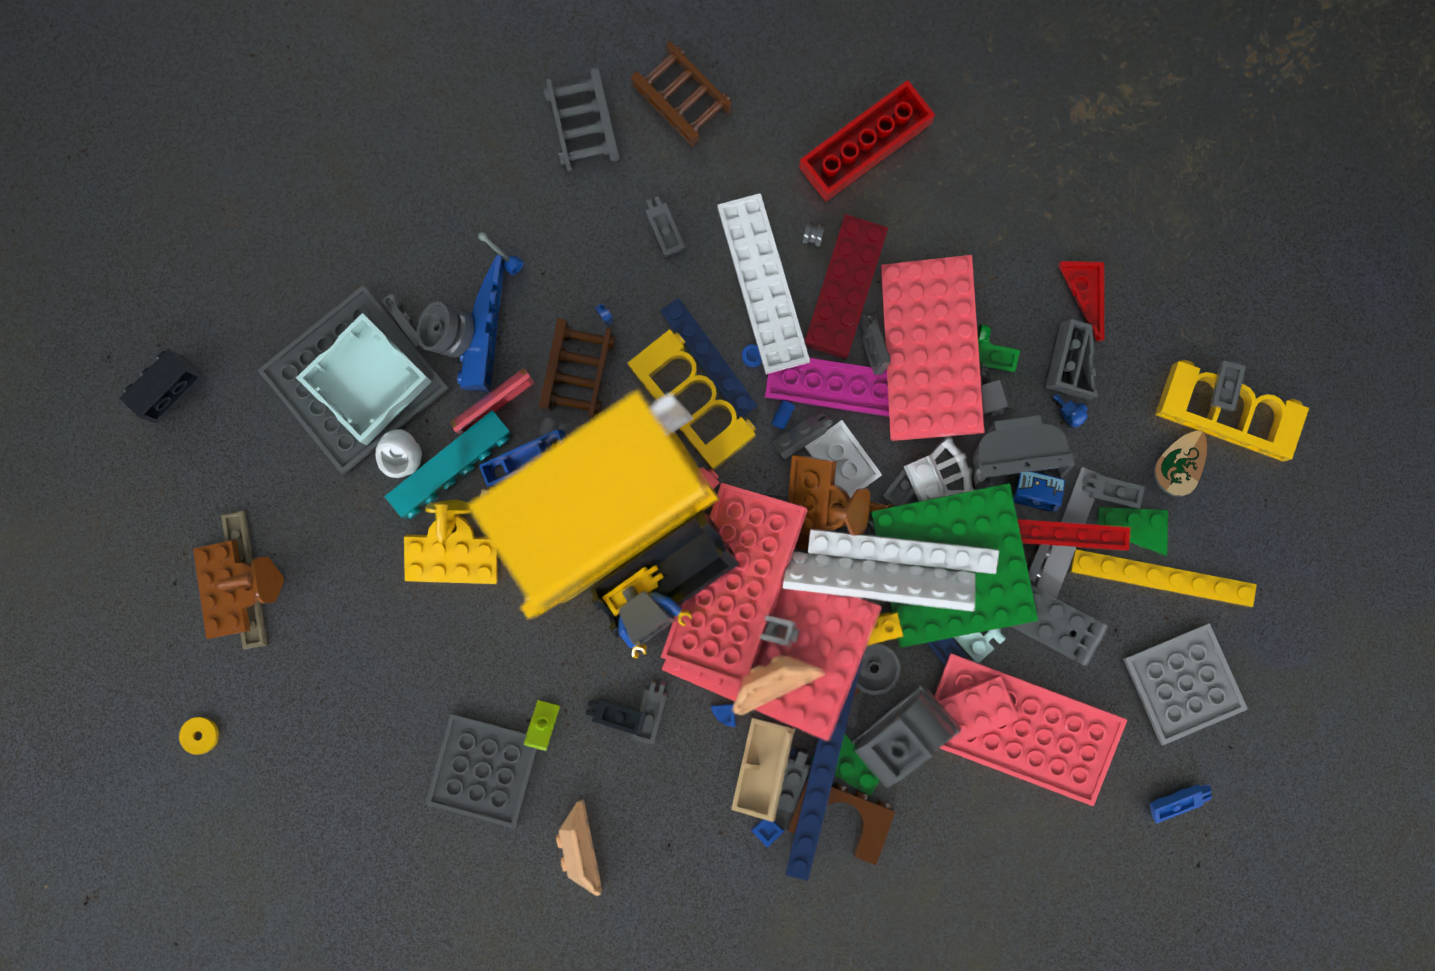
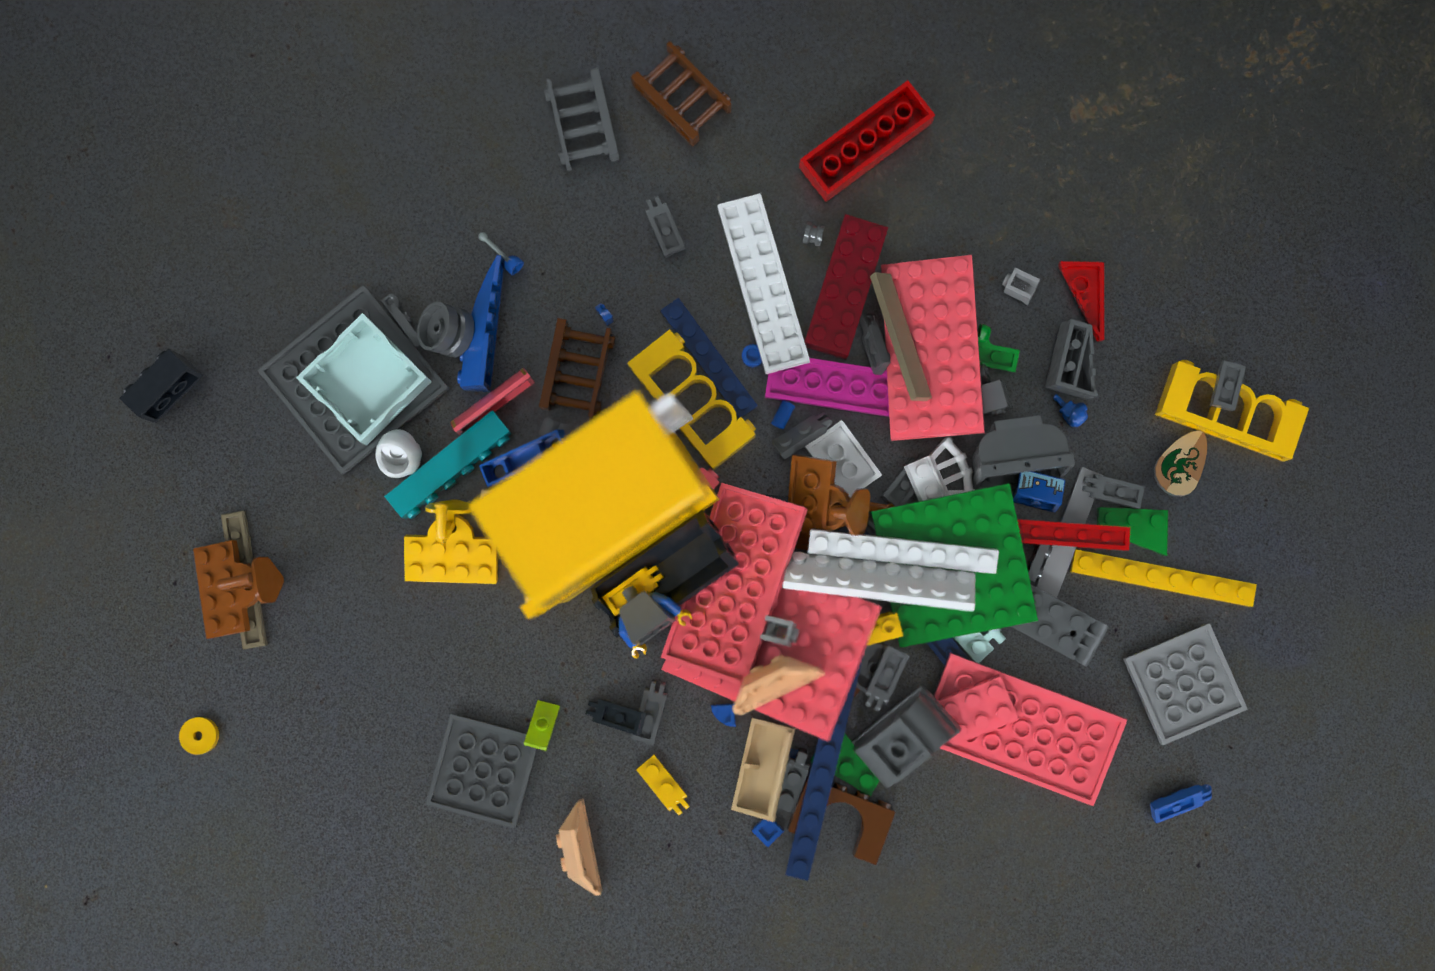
(663, 784): none -> yellow hinge
(886, 677): none -> dark grey hinge
(900, 337): none -> dark tan tile
(1020, 285): none -> light grey window

